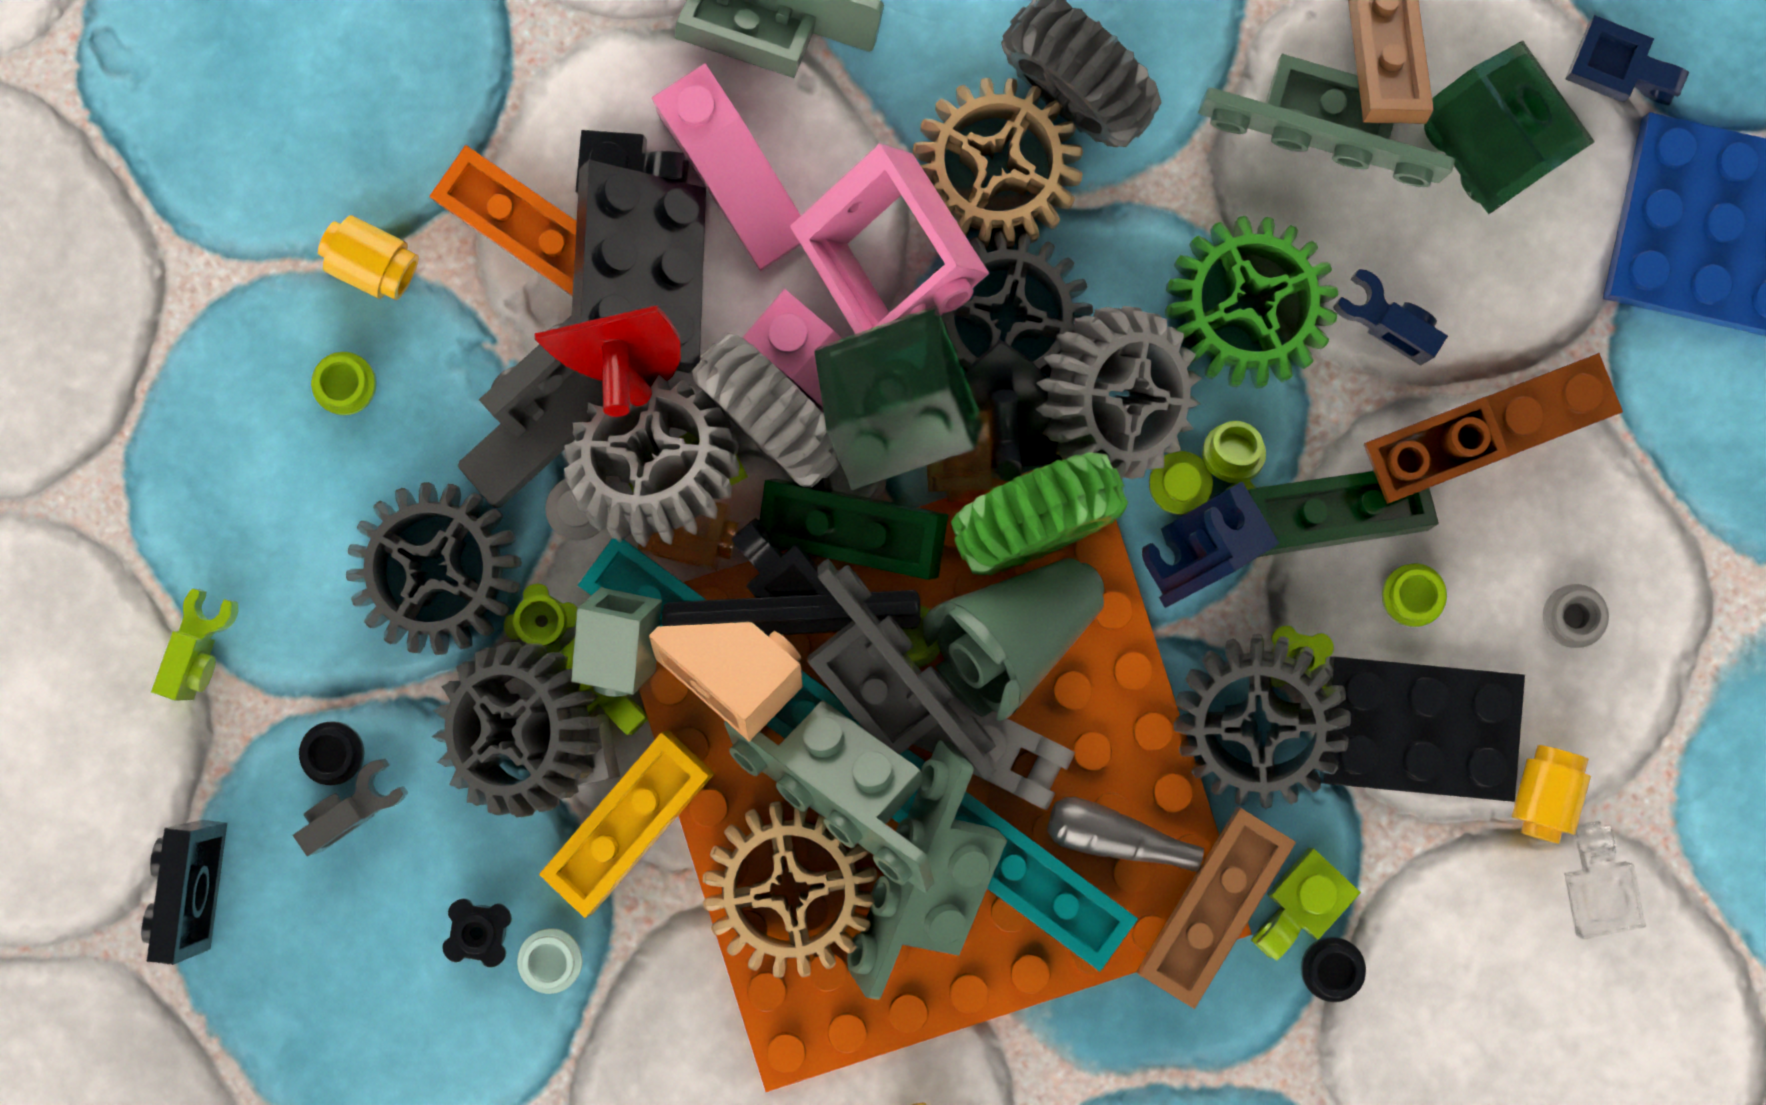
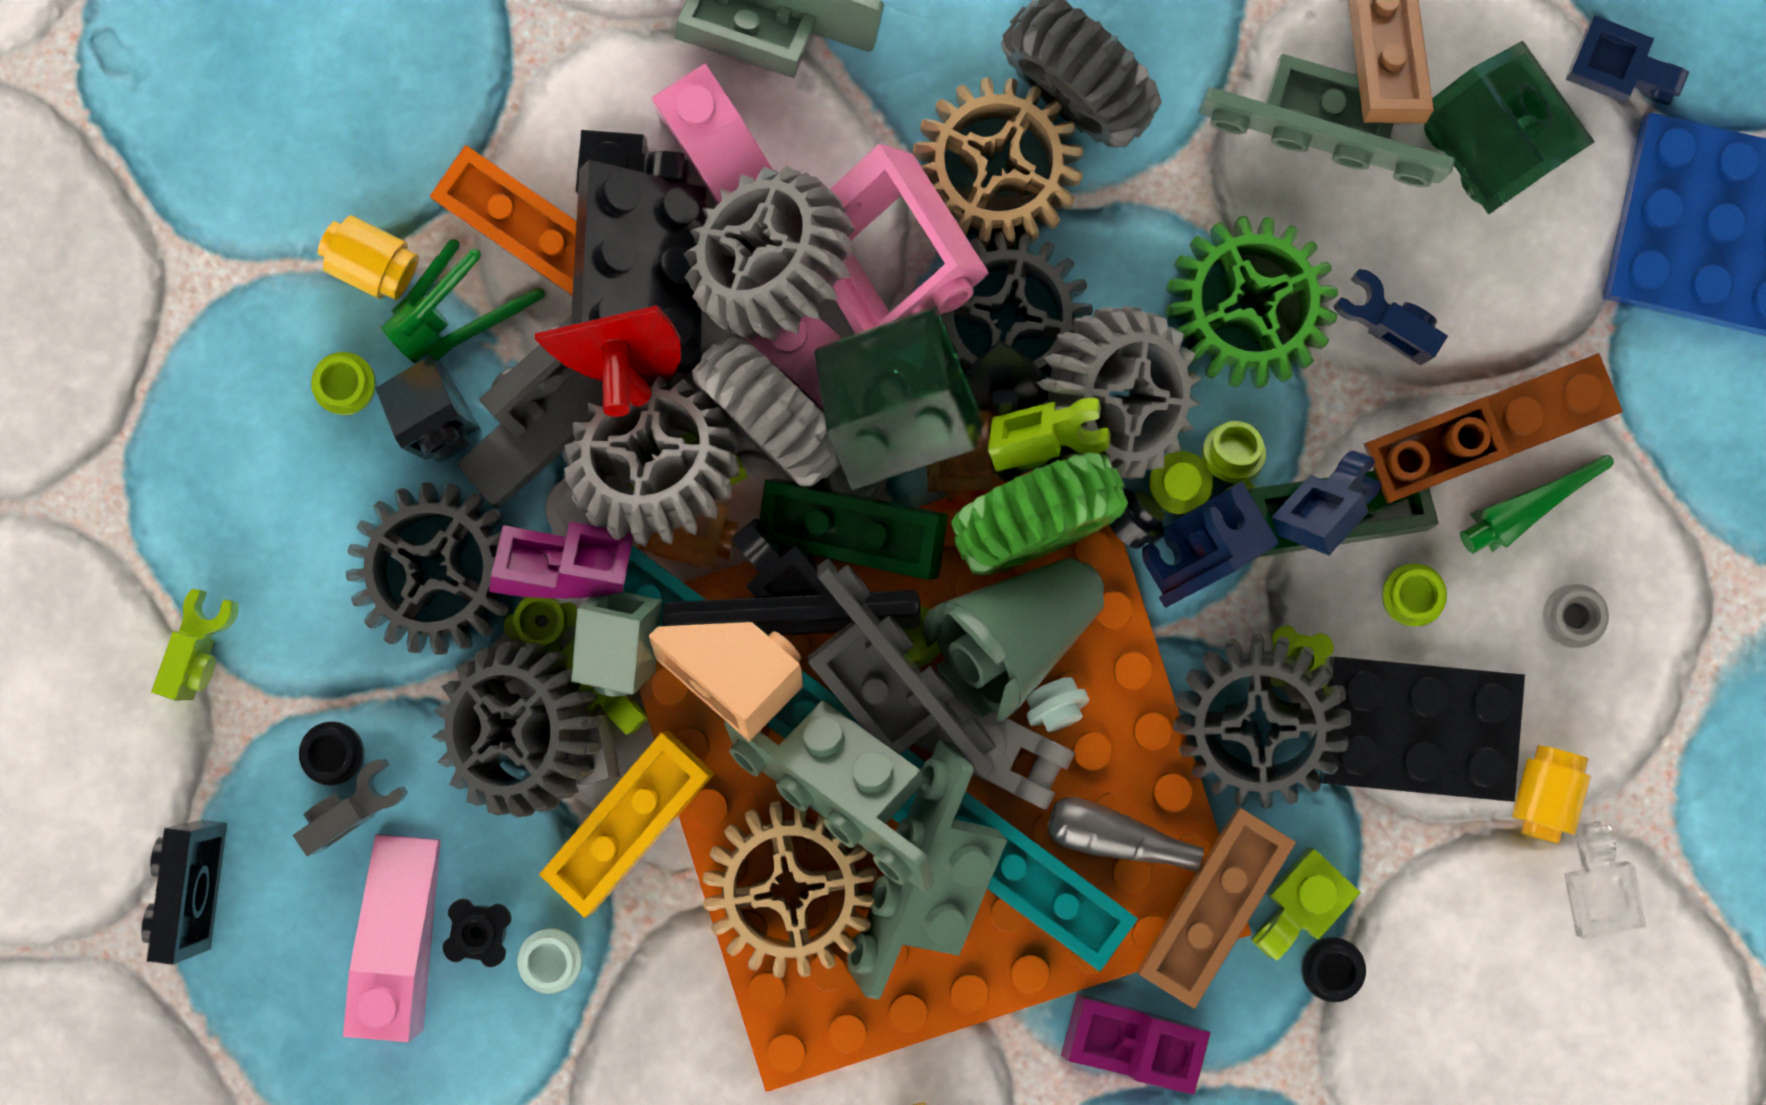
(393, 941): none -> bright pink slope
(417, 322): none -> green plant
(427, 411): none -> black slope
(558, 566): none -> magenta slope
(769, 253): none -> light grey gear
(1037, 433): none -> lime plate
(1056, 704): none -> light aqua plate
(1135, 1044): none -> magenta slope
(1139, 521): none -> black plate
(1327, 510): none -> dark blue plate
(1509, 519): none -> green piece

